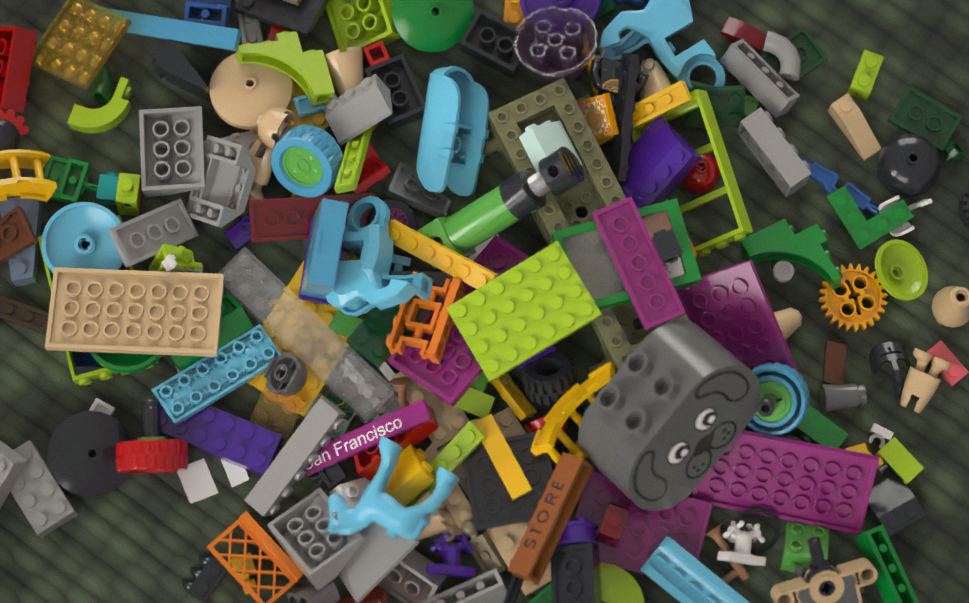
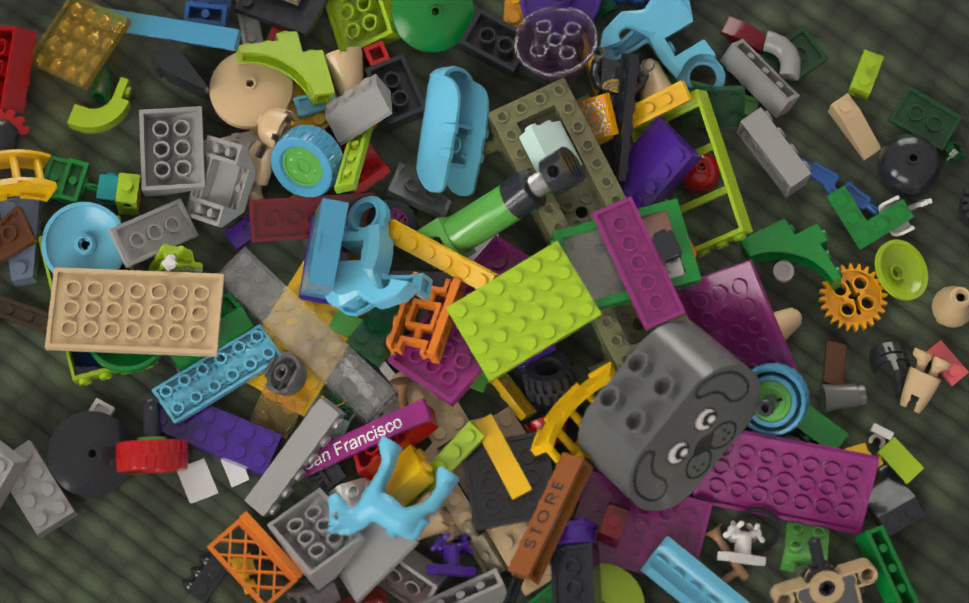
(400, 262): medium azure tile -> none
(475, 402): lime hinge -> none

